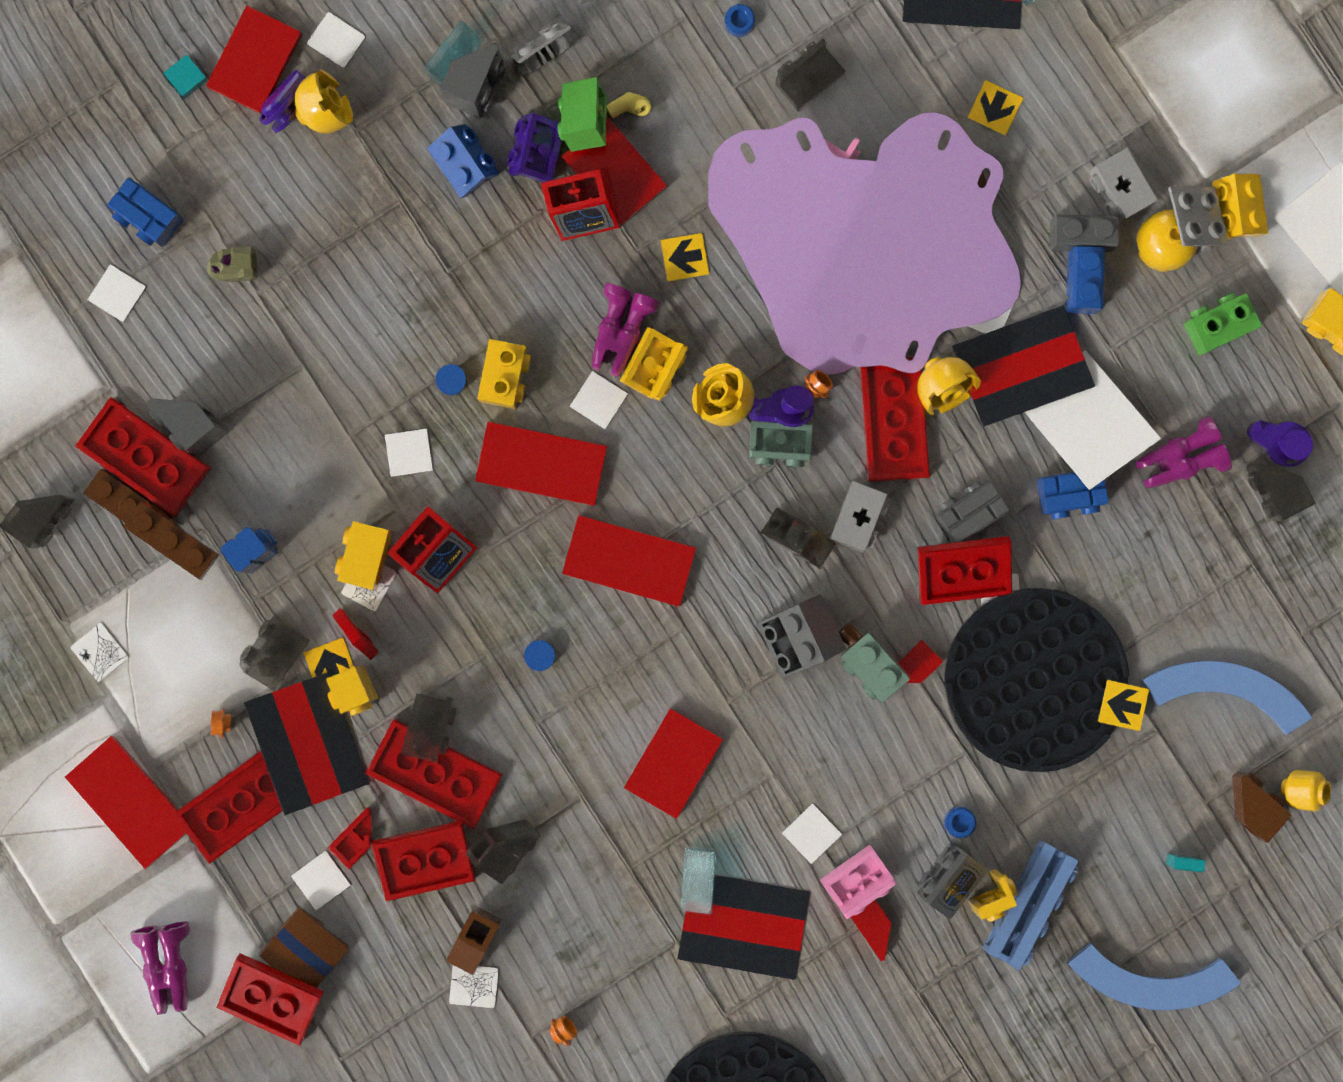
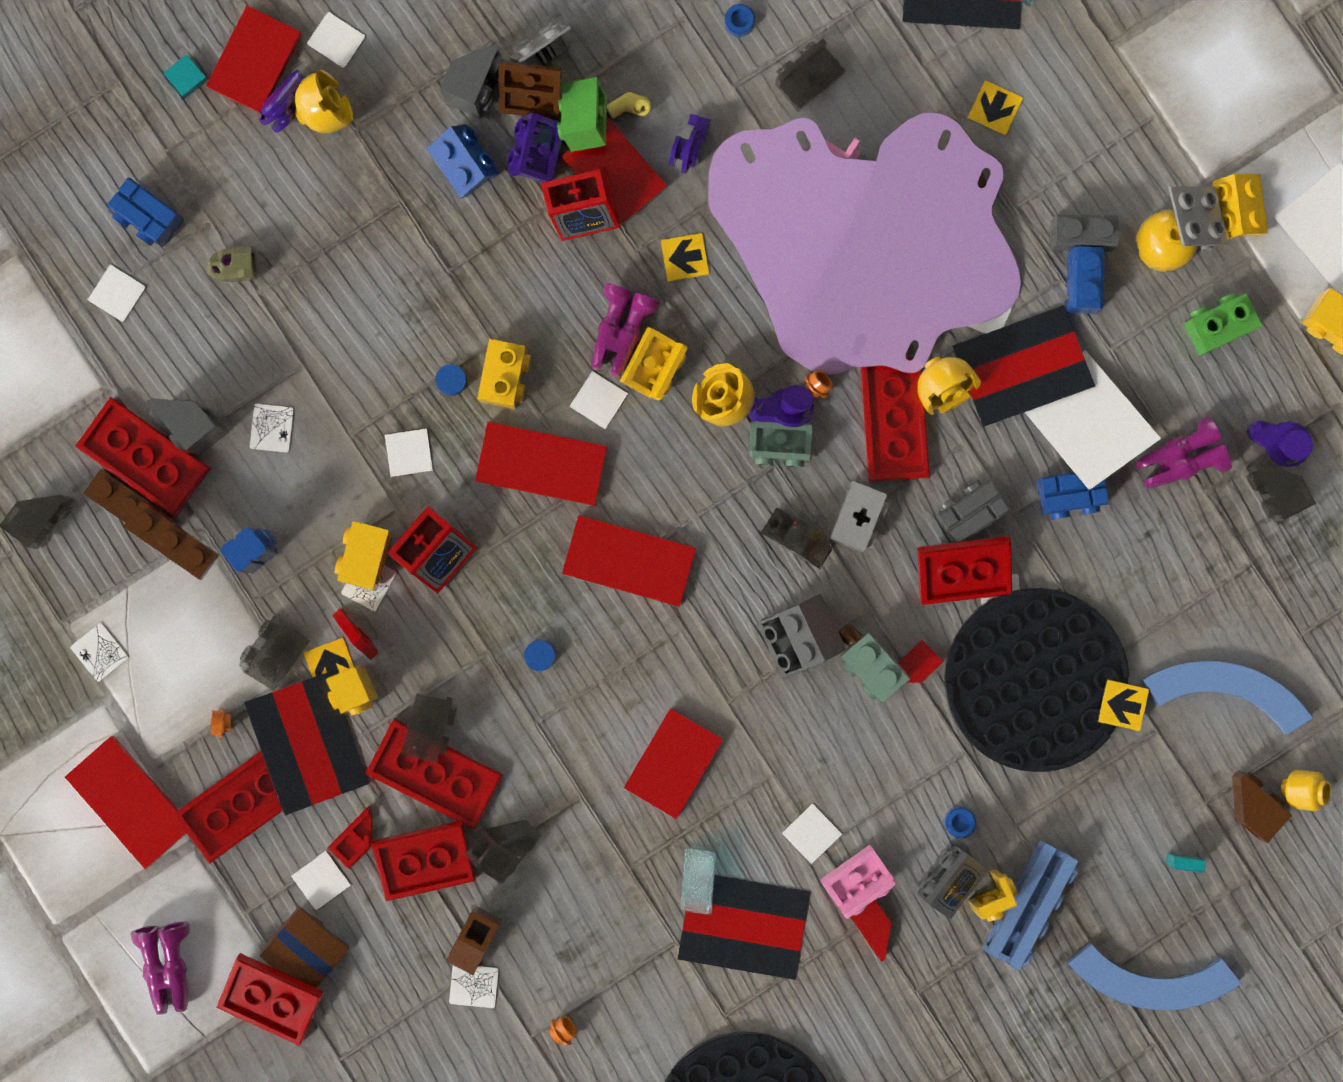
(271, 428): none -> white sticker
(457, 44): clear light blue slope -> none
(529, 89): none -> reddish brown slope
(690, 149): none -> dark purple piece
(1122, 170): light grey brick -> none

